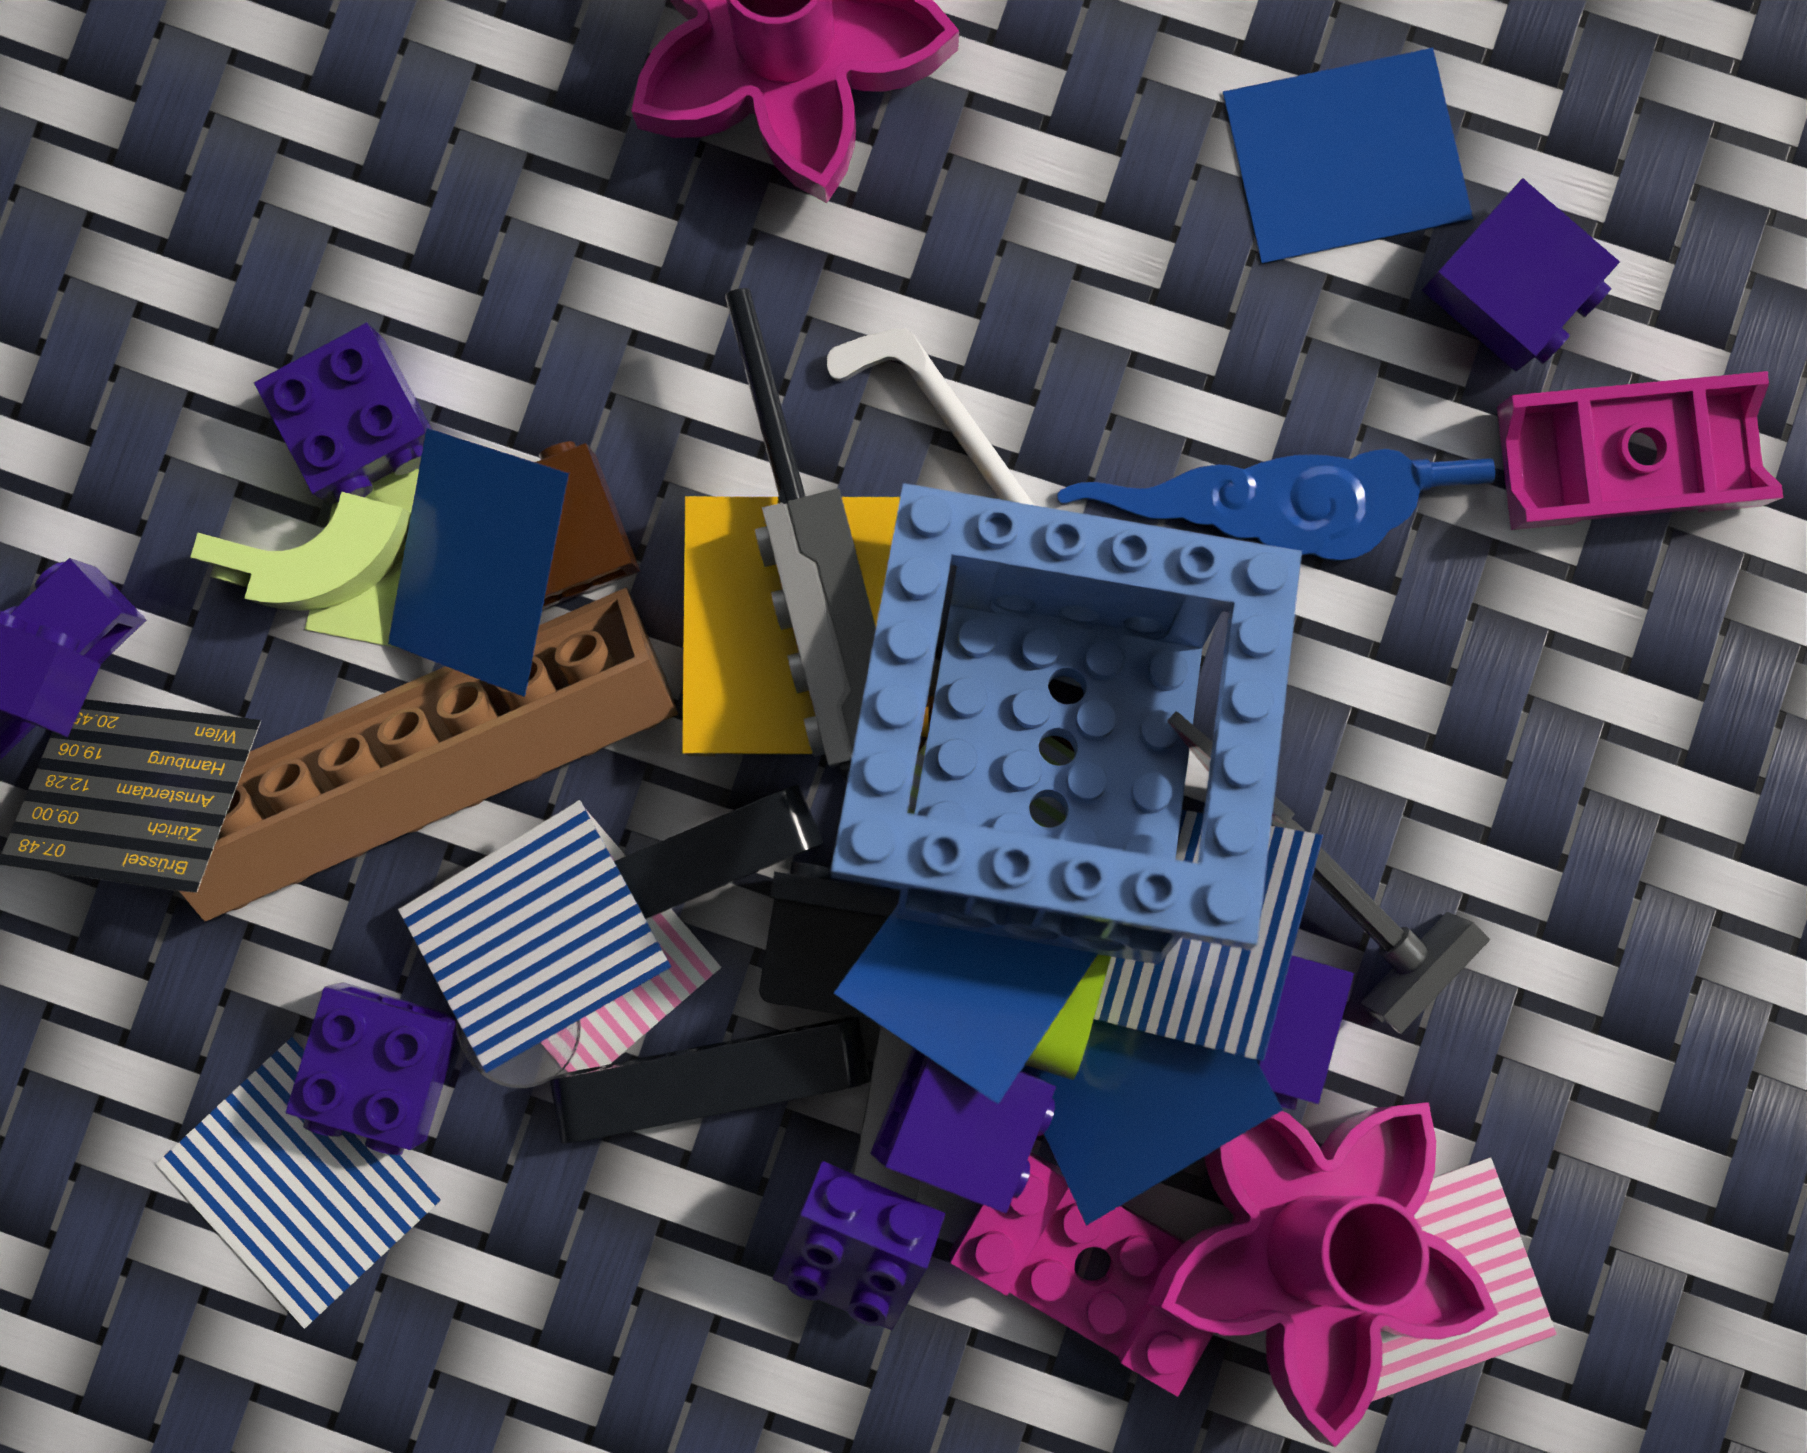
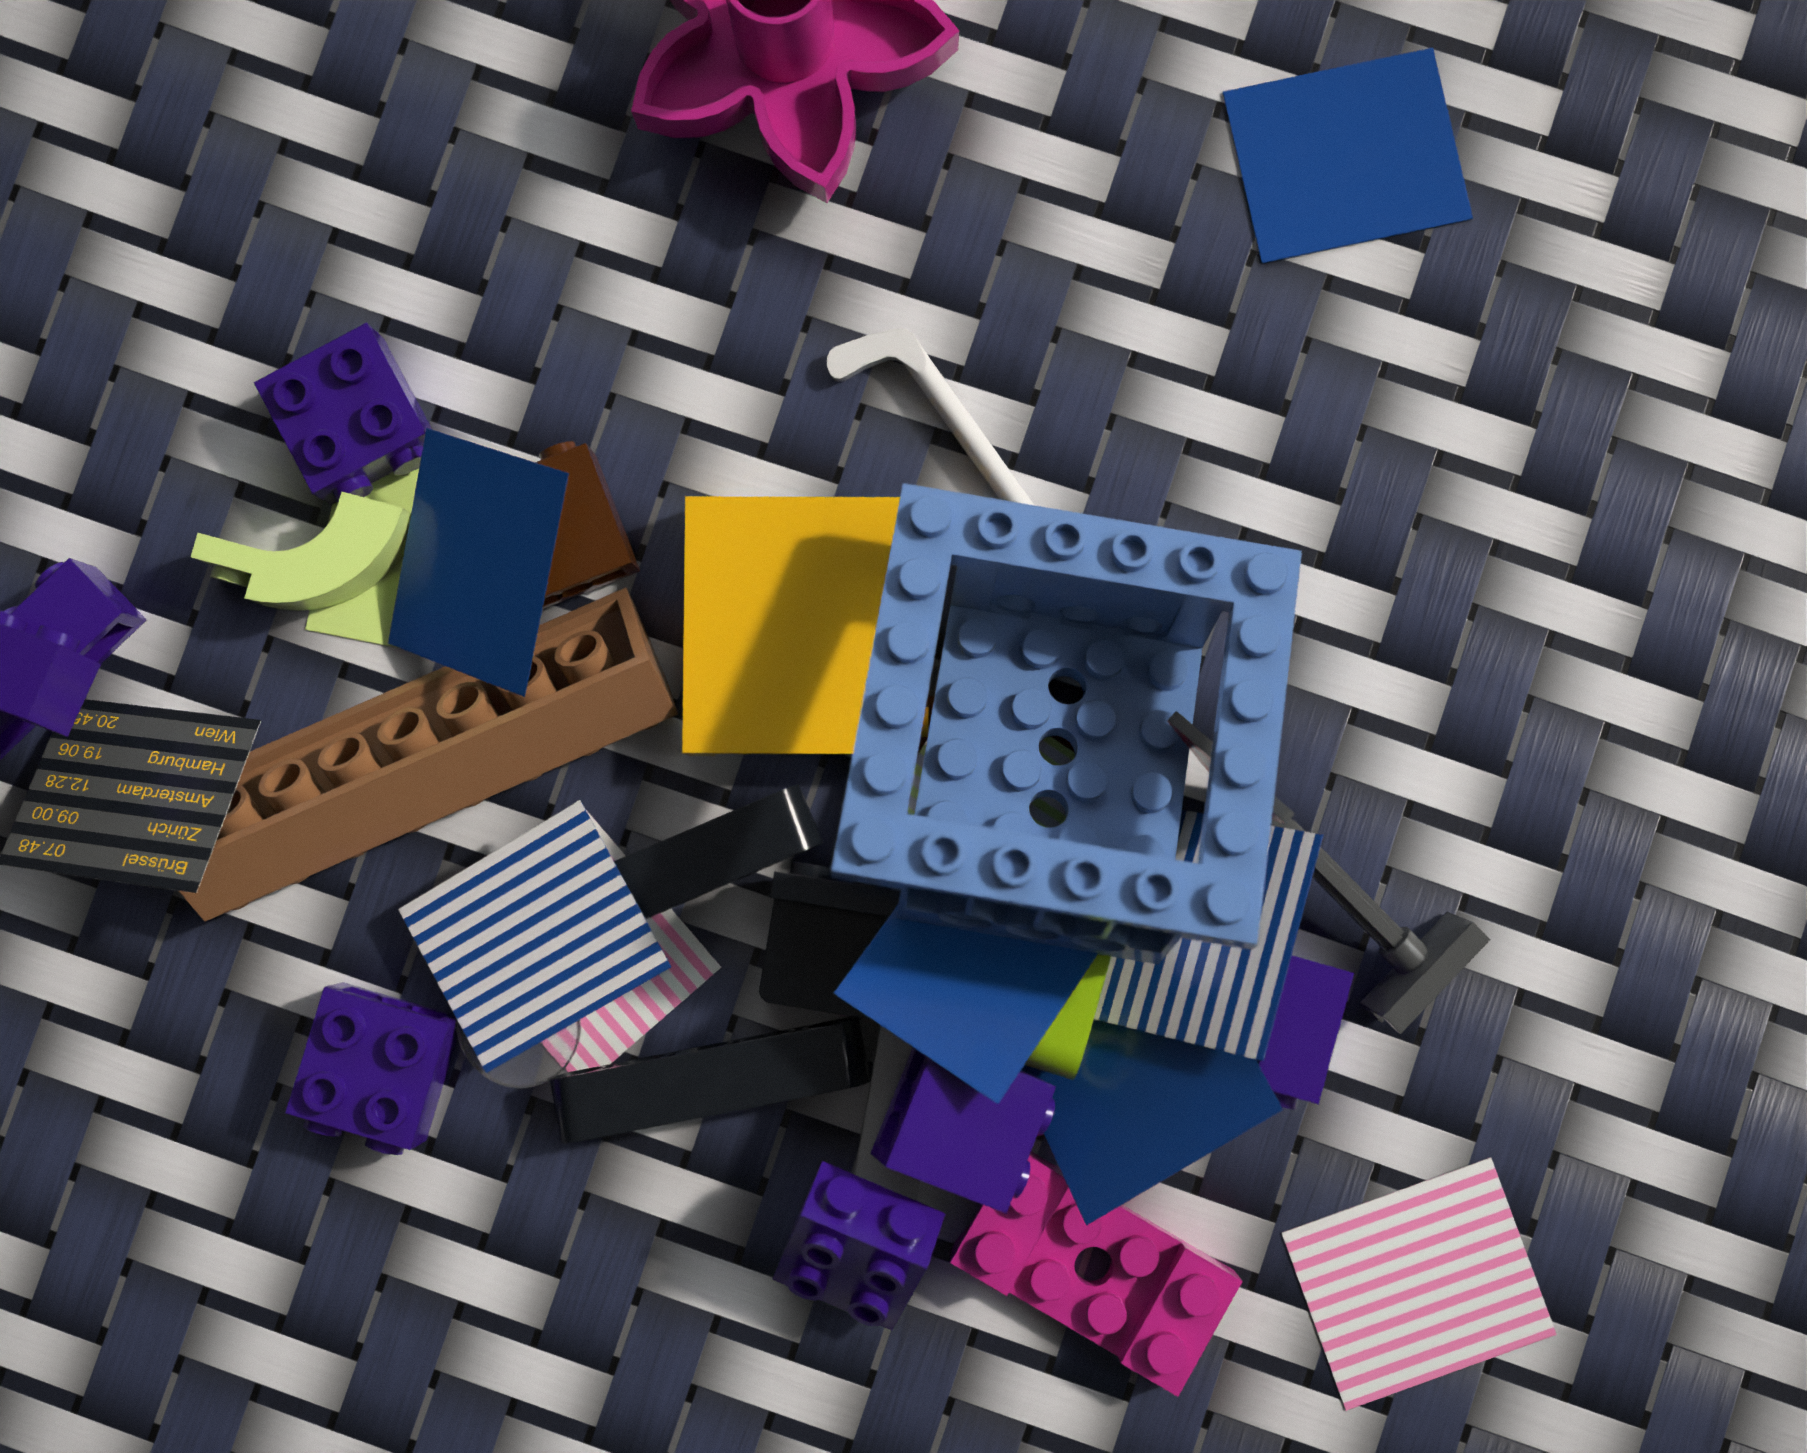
(292, 1201): sticker -> none
(816, 565): piece -> none
(1297, 501): blue piece -> none
(1325, 1258): dark pink plant -> none
(1523, 278): dark purple brick -> none
(1573, 463): dark pink piece -> none

